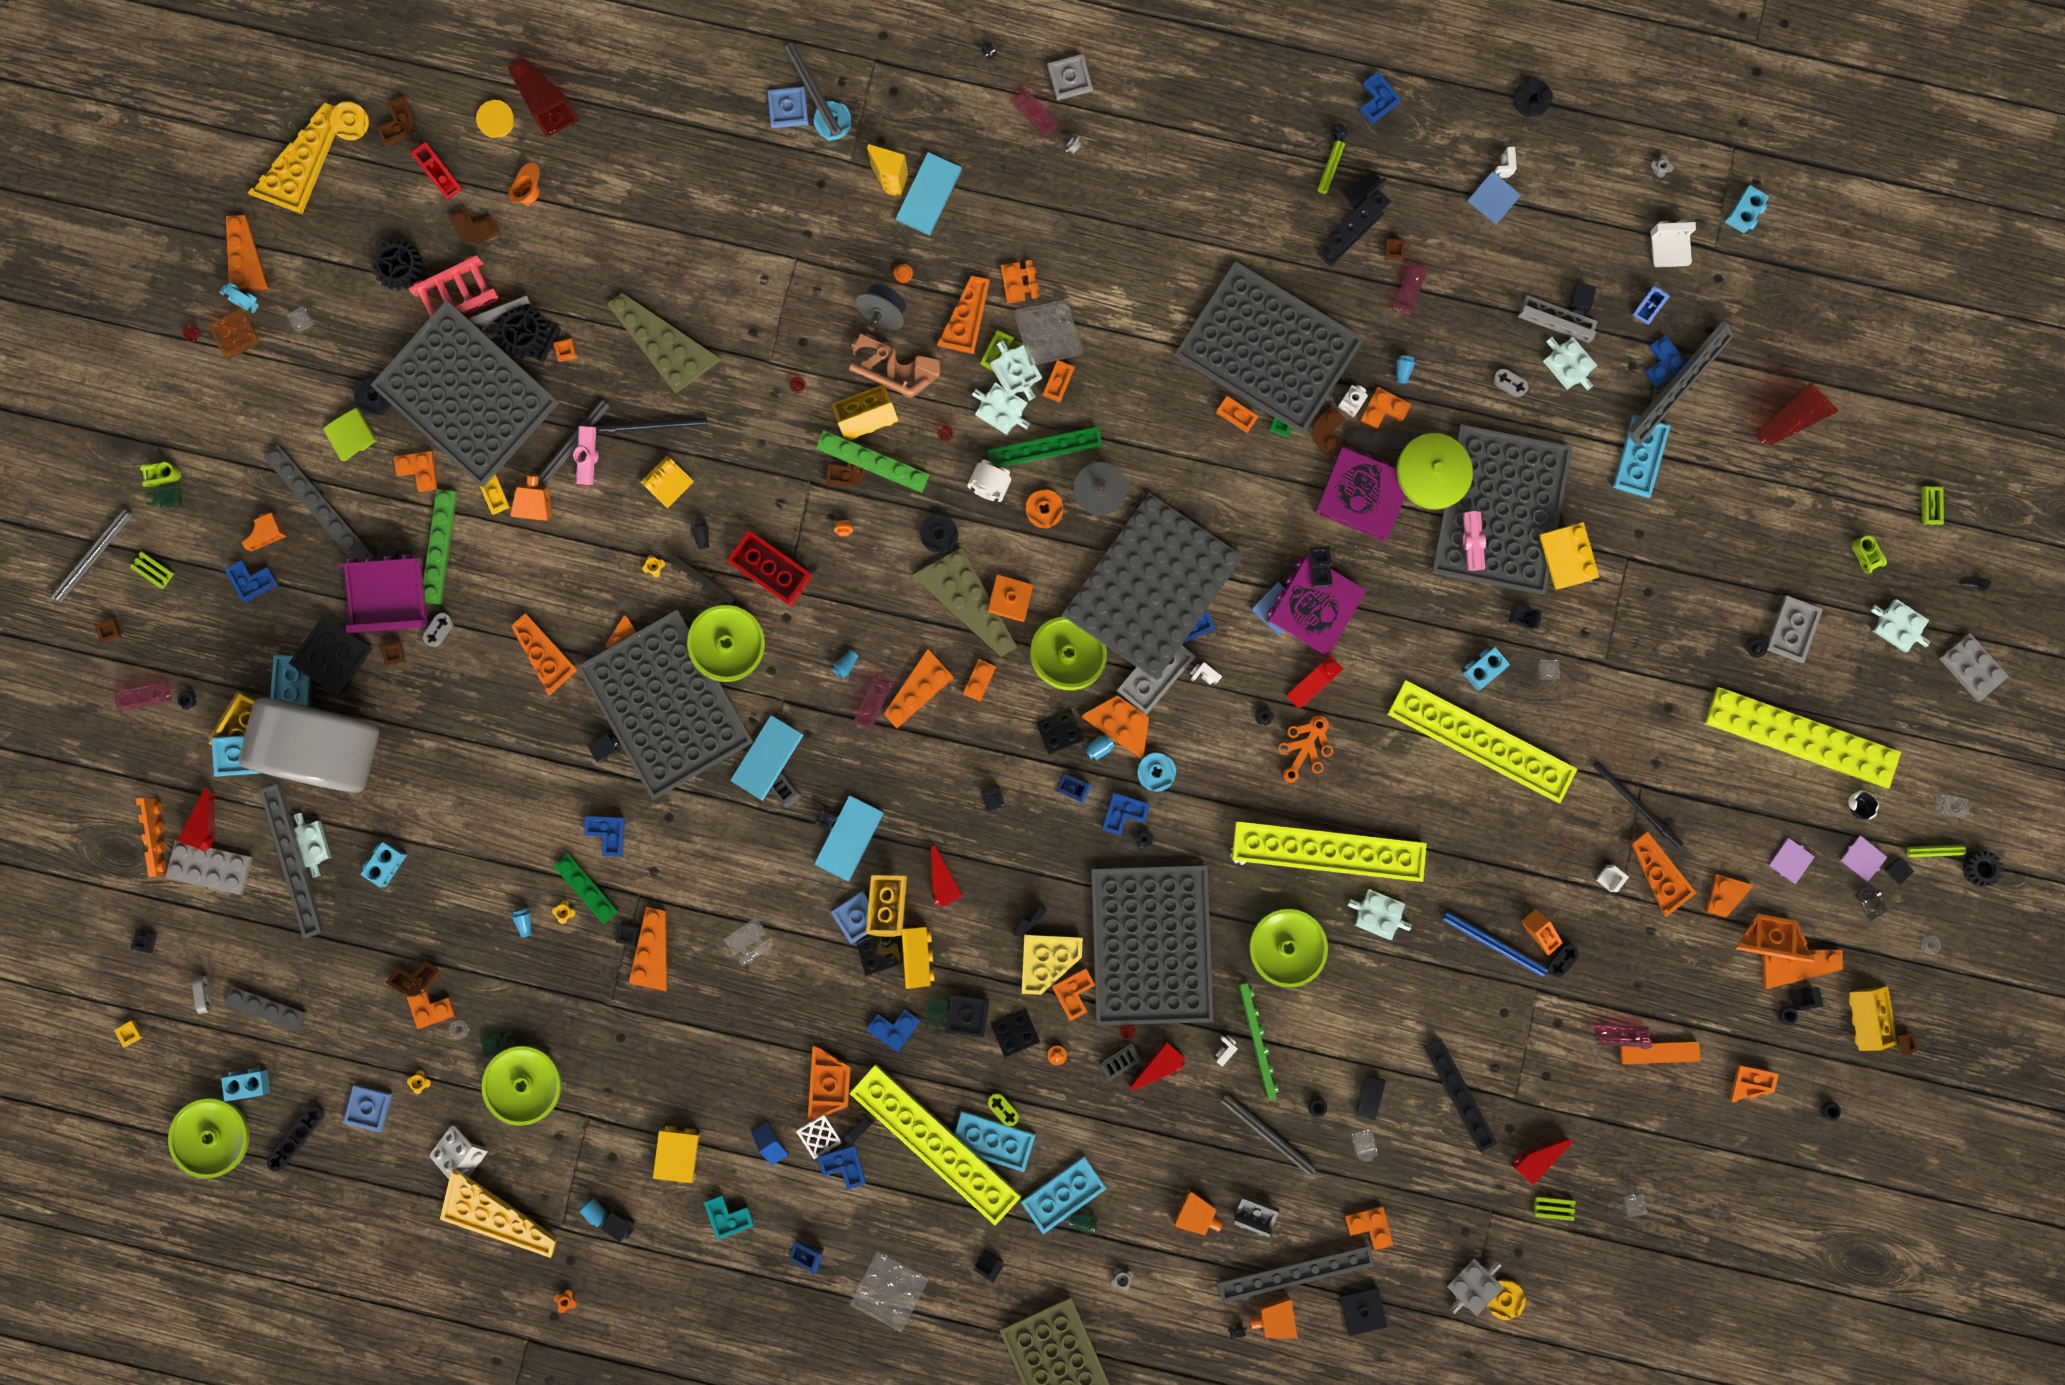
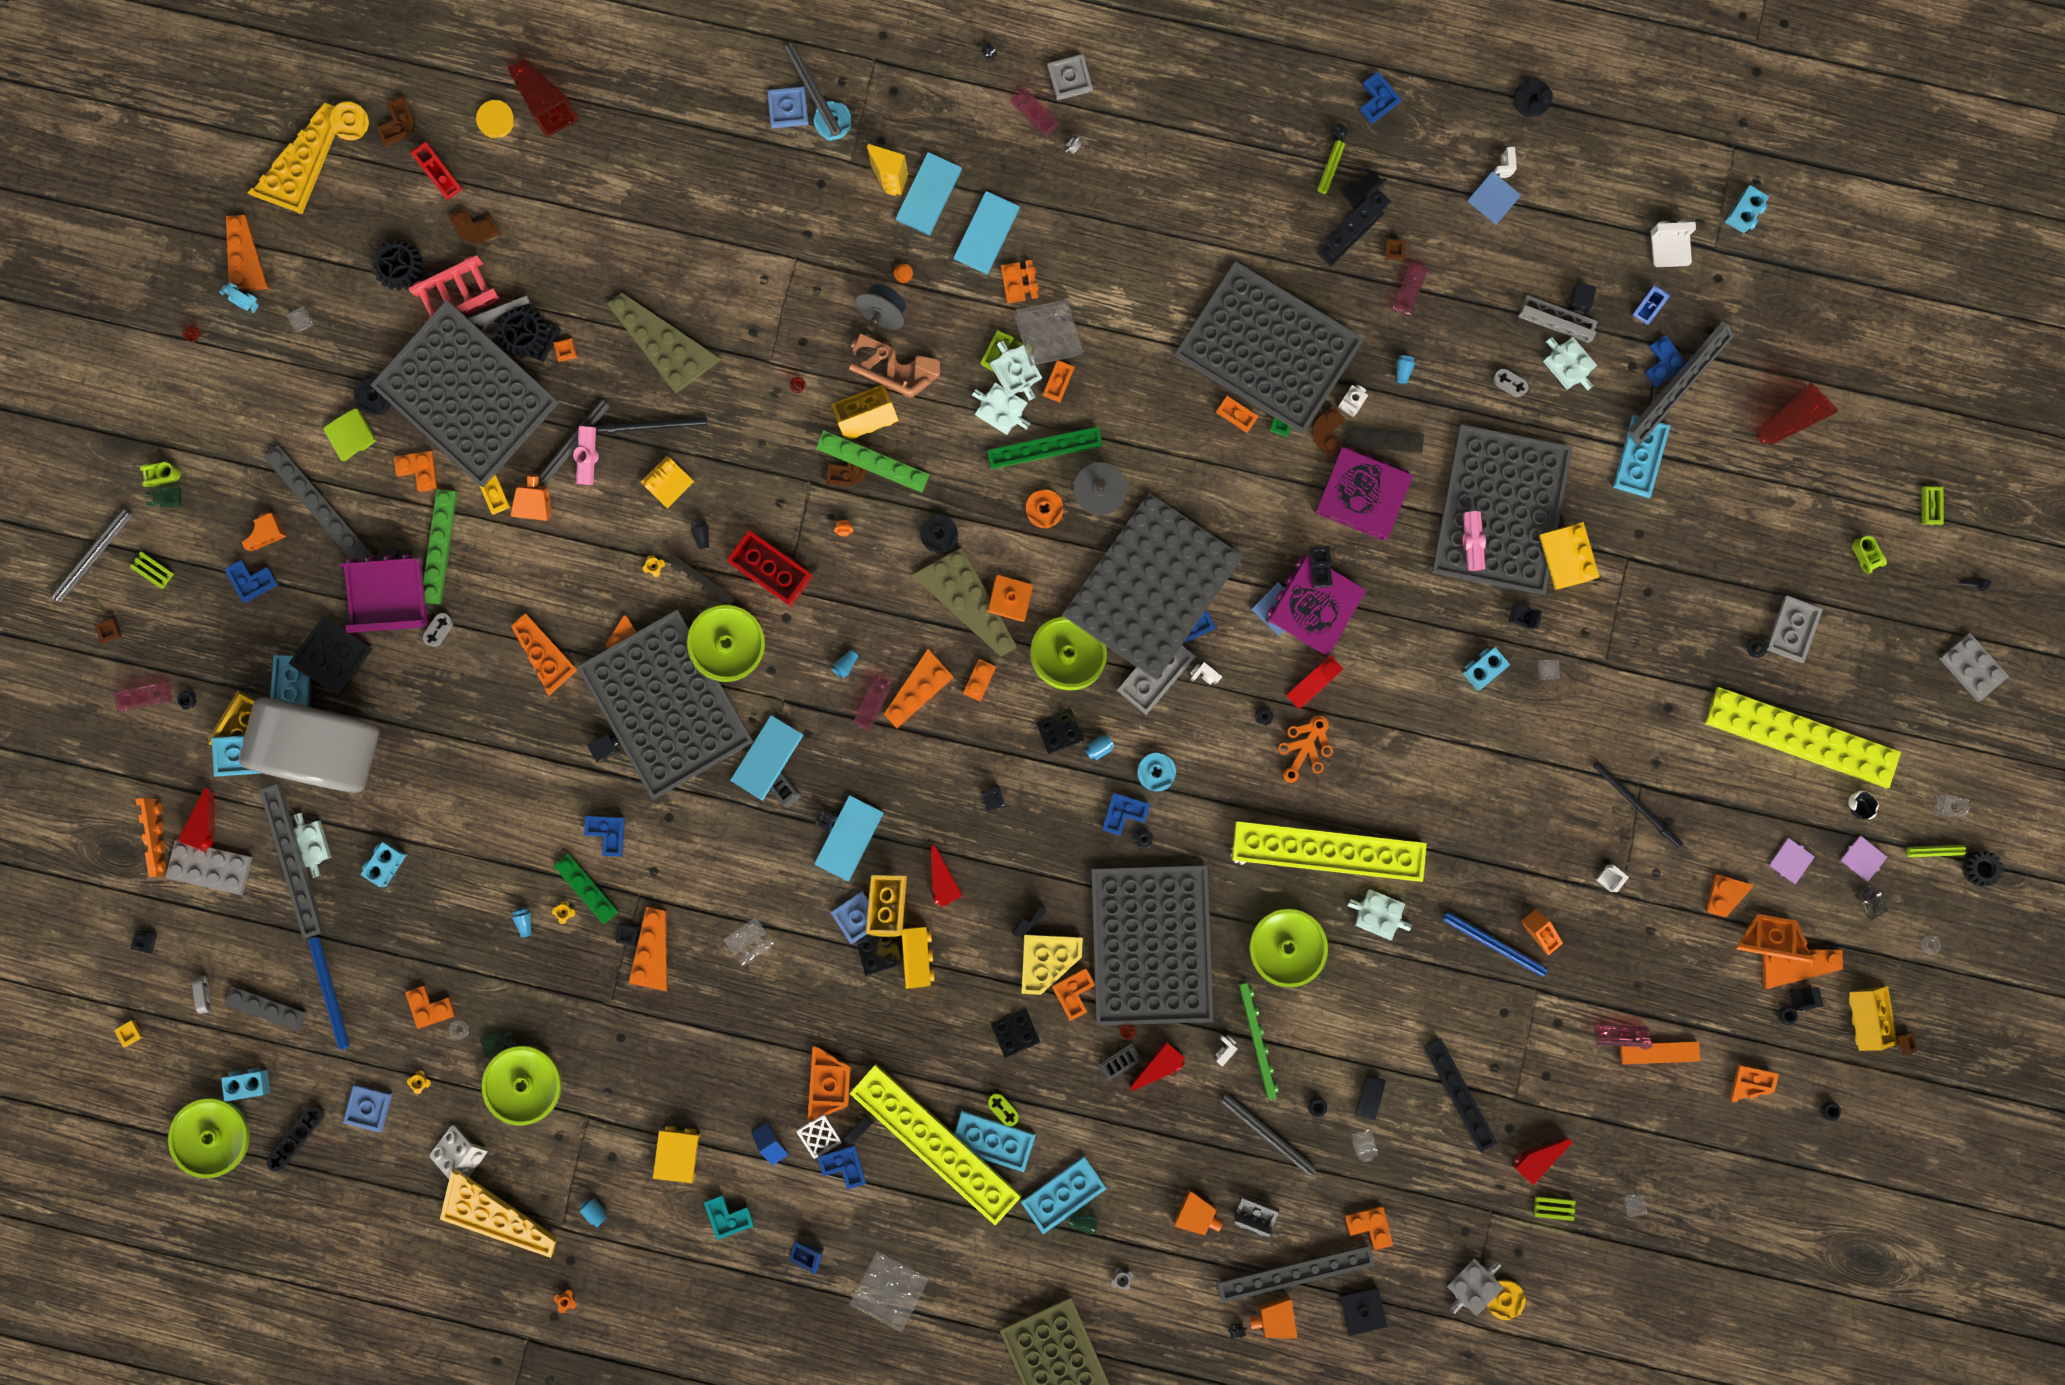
(234, 334): clear orange plate -> none
(328, 993): none -> blue axle
(393, 654): reddish brown plate -> none
(414, 985): reddish brown plate -> none
(525, 187): orange piece -> none
(618, 1226): black brick -> none
(894, 1034): blue plate -> none
(936, 1010): clear green plate -> none
(942, 435): clear red hinge -> none
(965, 323): orange wing -> none
(967, 1015): black plate -> none
(986, 232): none -> medium azure tile
(988, 1266): black panel -> none
(989, 481): white brick -> none
(1057, 1055): orange tile -> none
(1073, 788): blue slope -> none
(1121, 723): orange wing -> none
(1381, 404): orange plate -> none
(1434, 471): lime dish -> none
(1482, 741): neon yellow plate -> none
(1559, 957): black beam -> none
(1656, 166): light grey plate -> none
(1663, 877): orange wing -> none
(1899, 870): black tile -> none
(1900, 625): light aqua plate -> none

